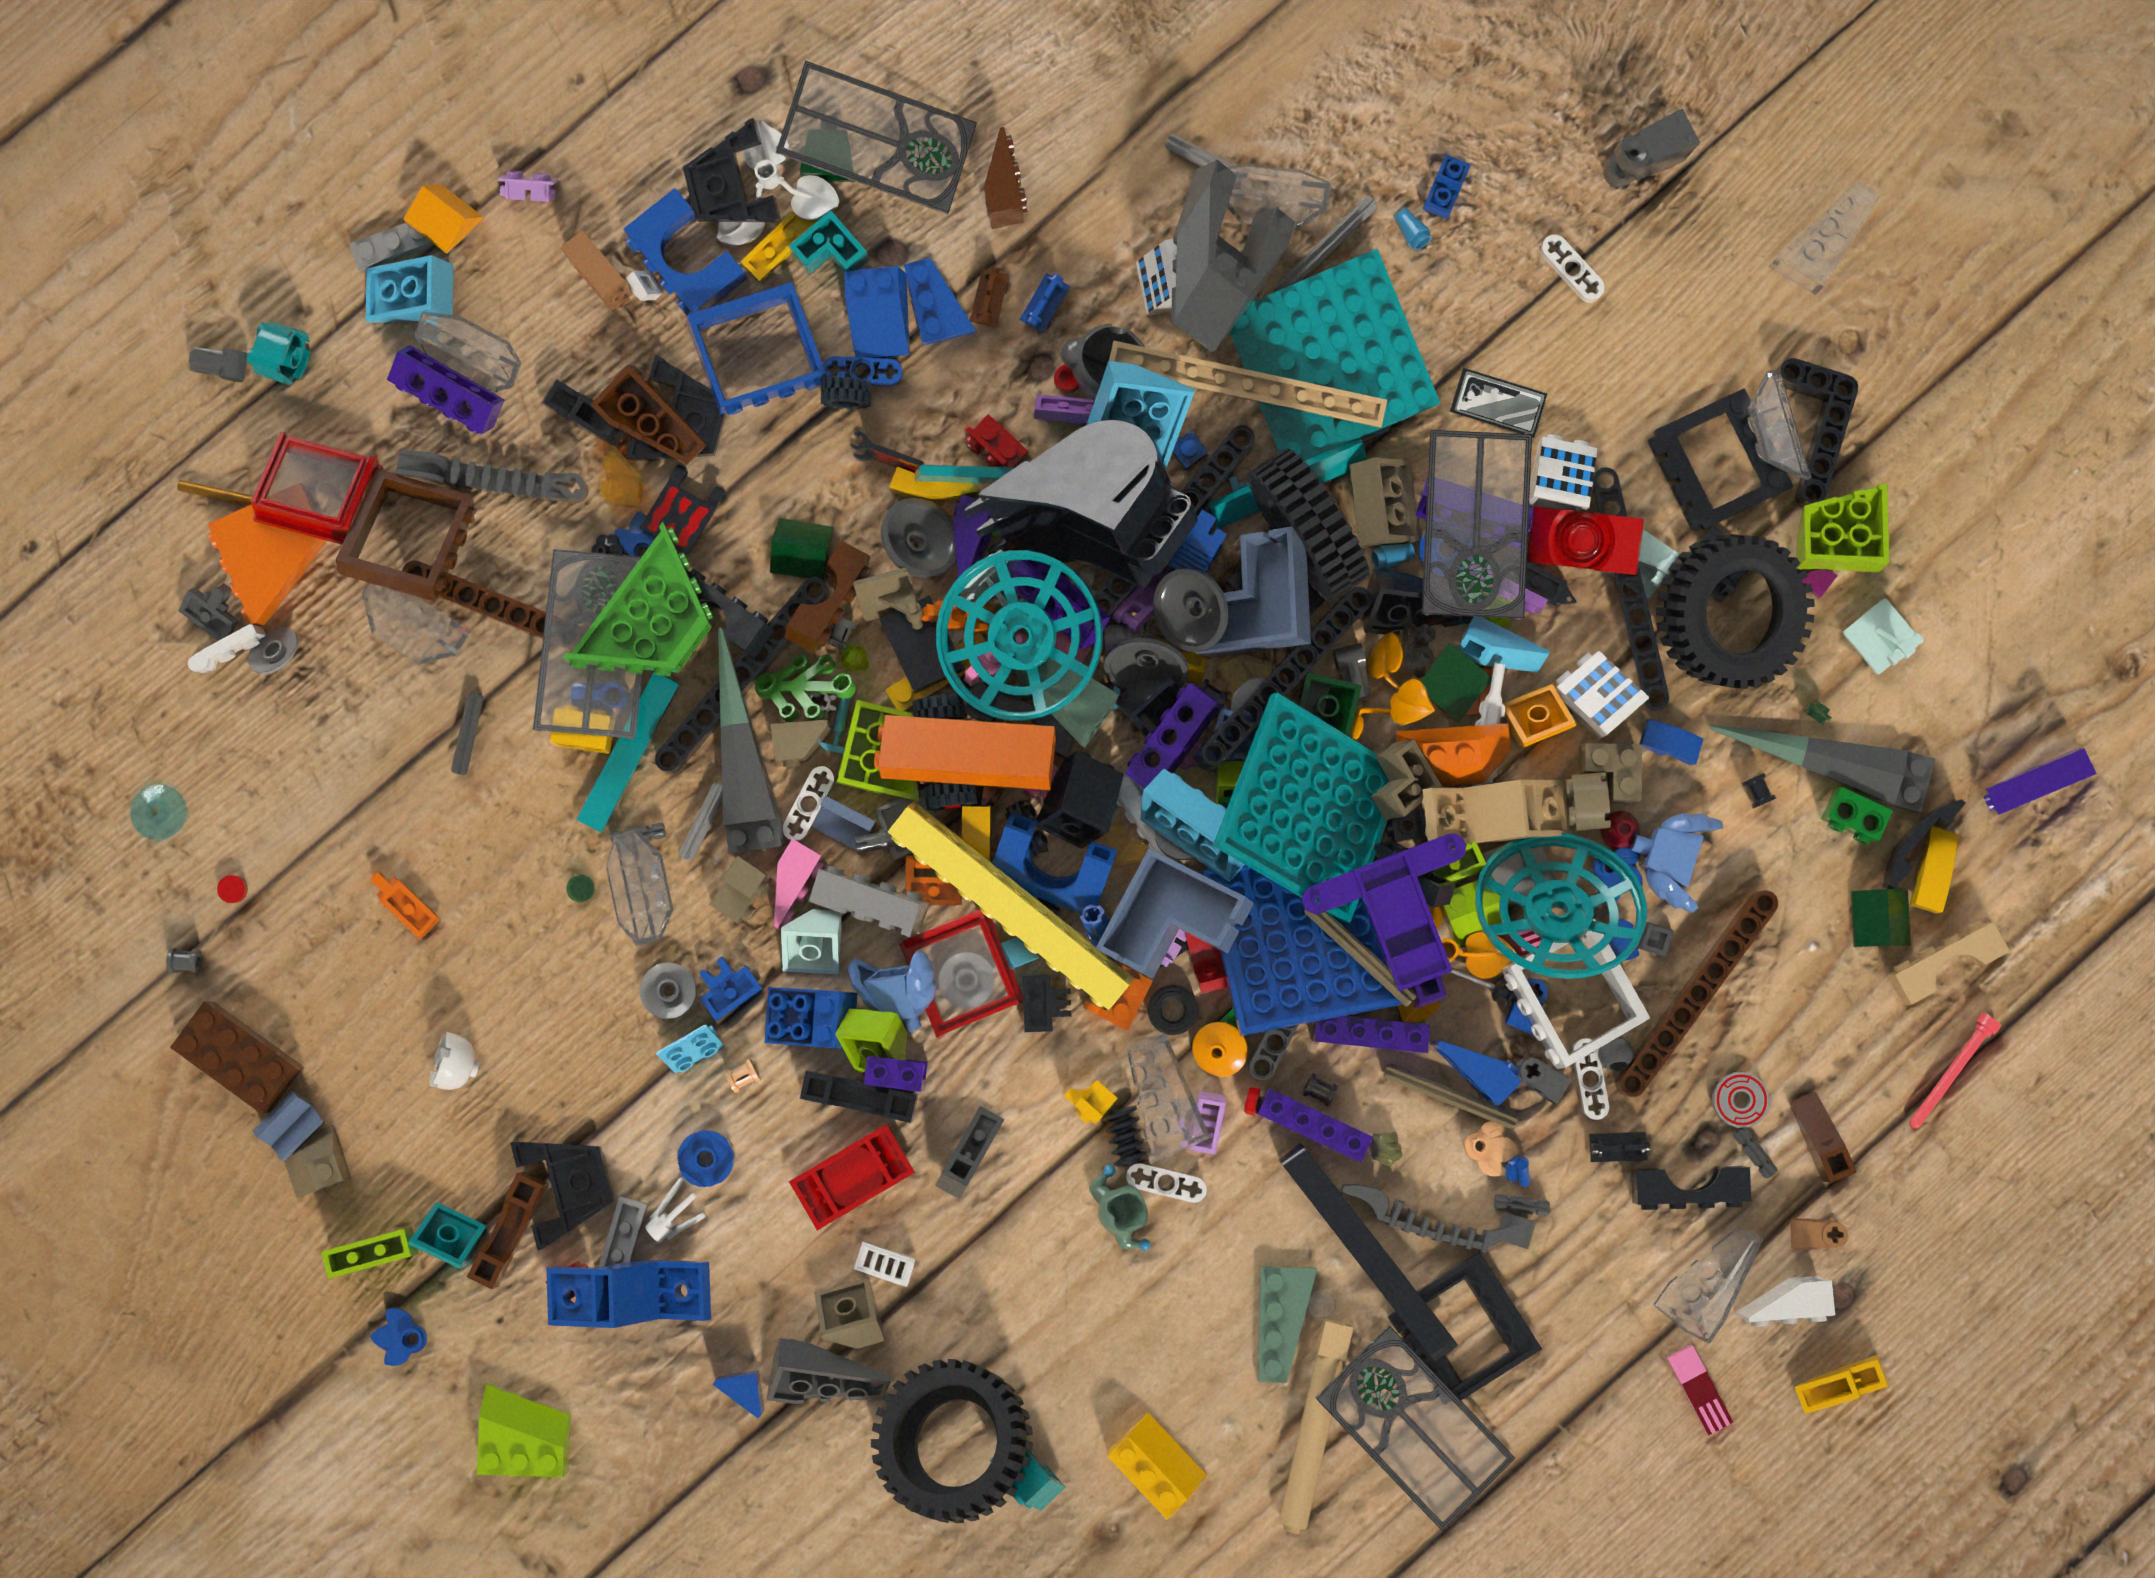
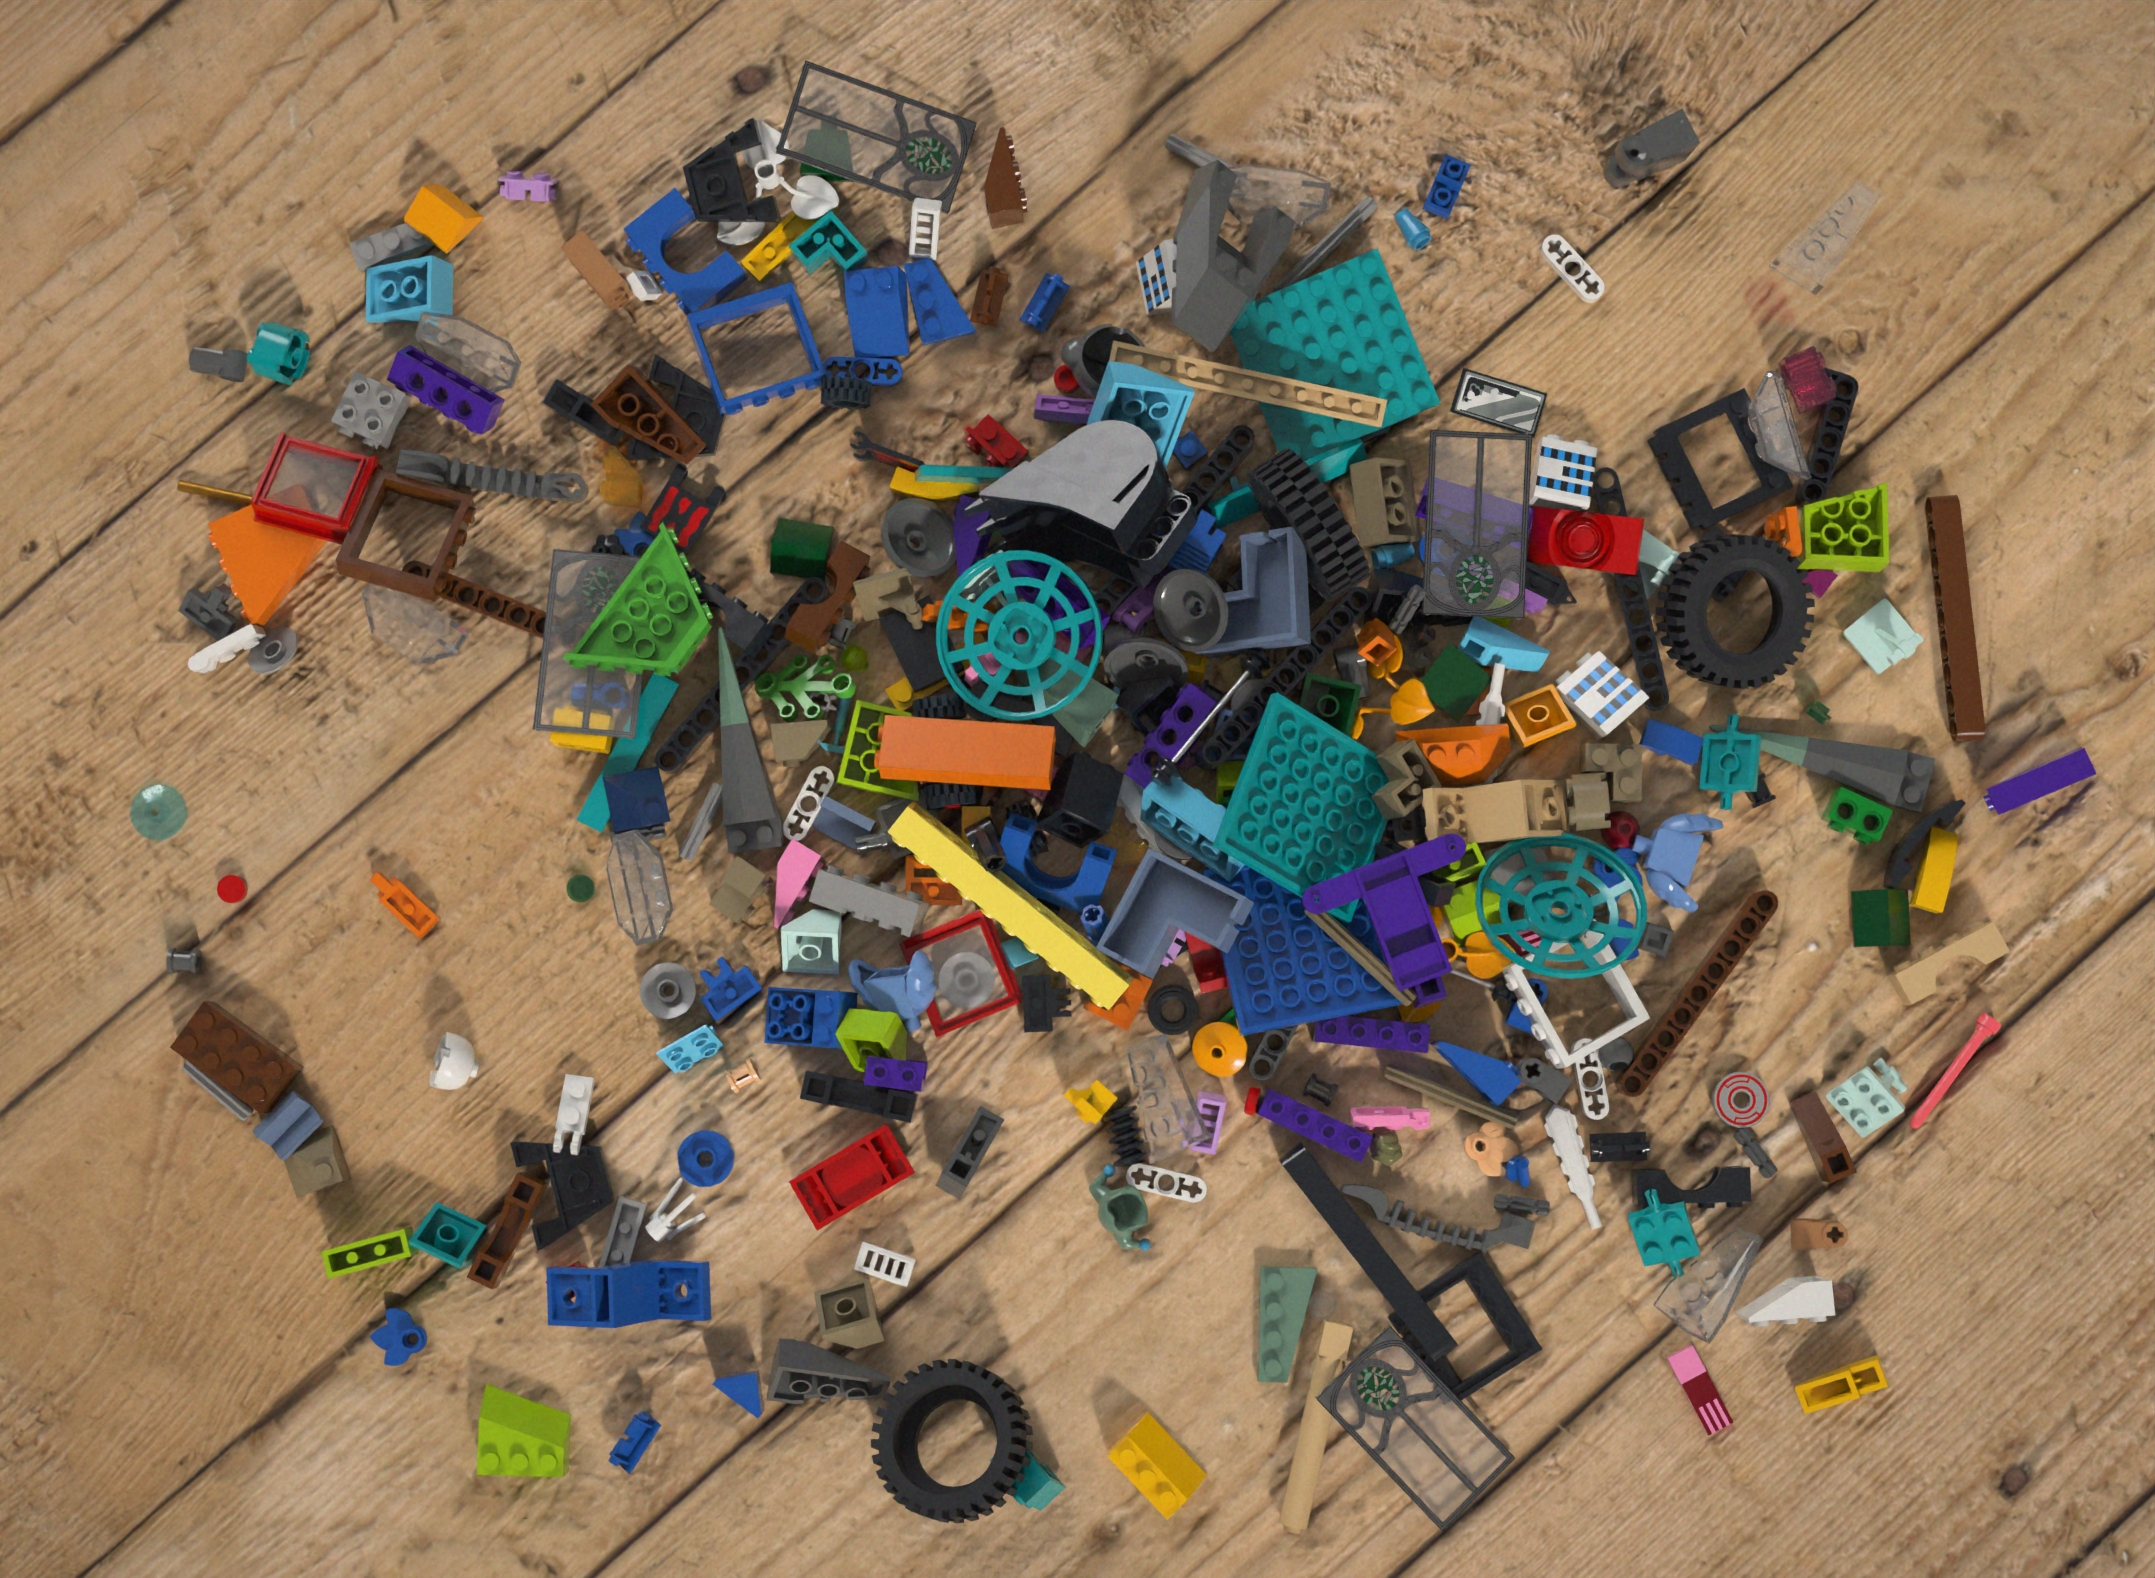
(220, 1093): none -> light grey axle
(370, 411): none -> light grey brick
(467, 734): dark grey axle -> none
(573, 1111): none -> white hinge
(636, 799): none -> dark blue slope
(640, 1432): none -> blue hinge
(927, 211): none -> white slope
(985, 841): none -> black piece
(1168, 767): none -> black axle
(1371, 636): none -> orange brick
(1391, 1117): none -> bright pink hinge
(1407, 609): none -> dark grey axle
(1562, 1127): none -> white sword
(1664, 1233): none -> teal plate
(1730, 762): none -> teal plate
(1785, 527): none -> orange plate
(1807, 379): none -> clear pink brick
(1867, 1099): none -> light aqua plate
(1955, 618): none -> reddish brown beam

